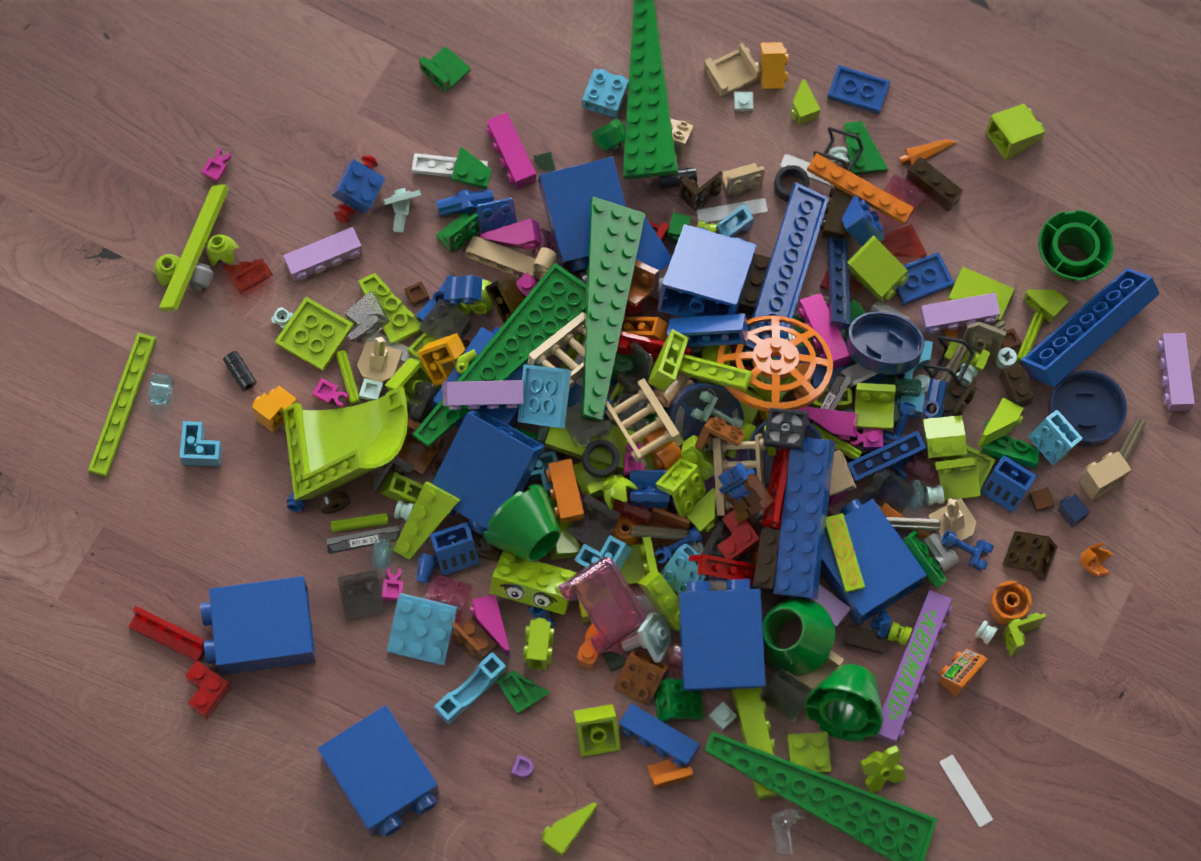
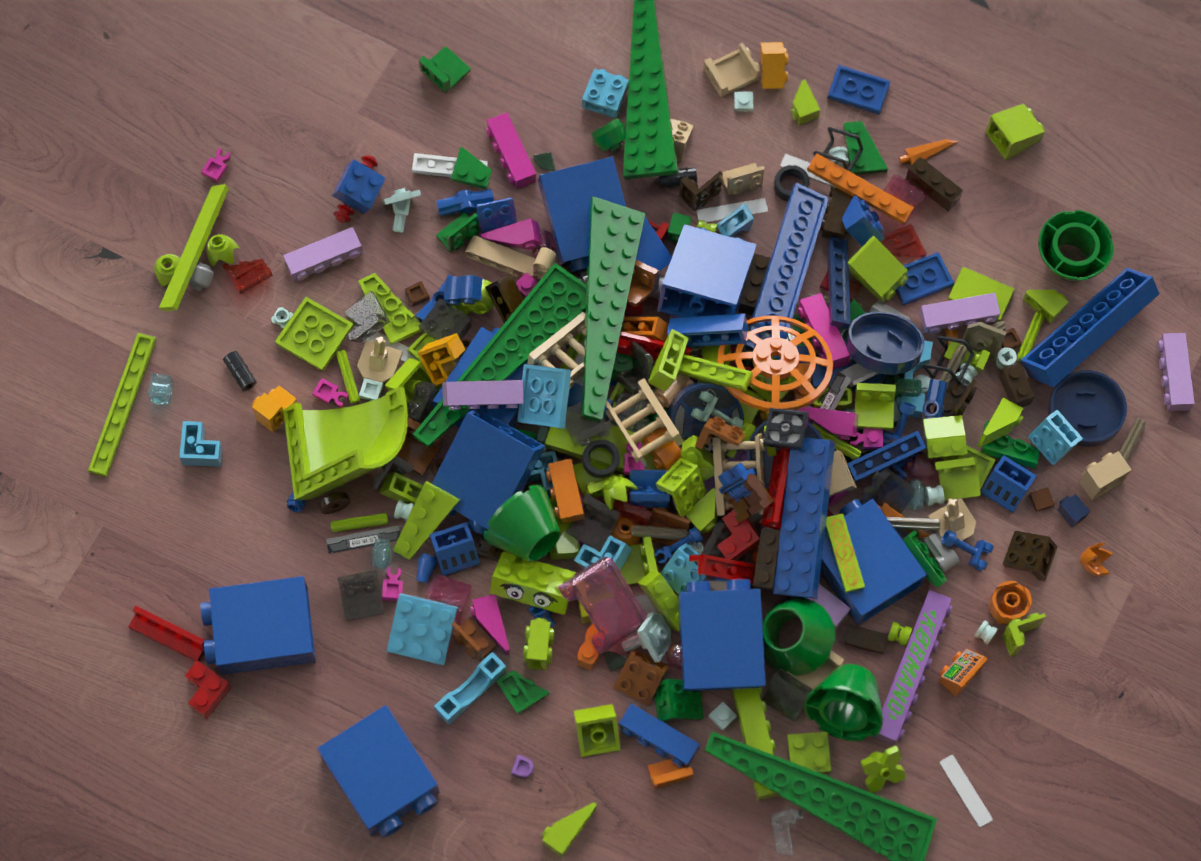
(464, 361): lime arm -> none
(882, 623): blue piece -> none

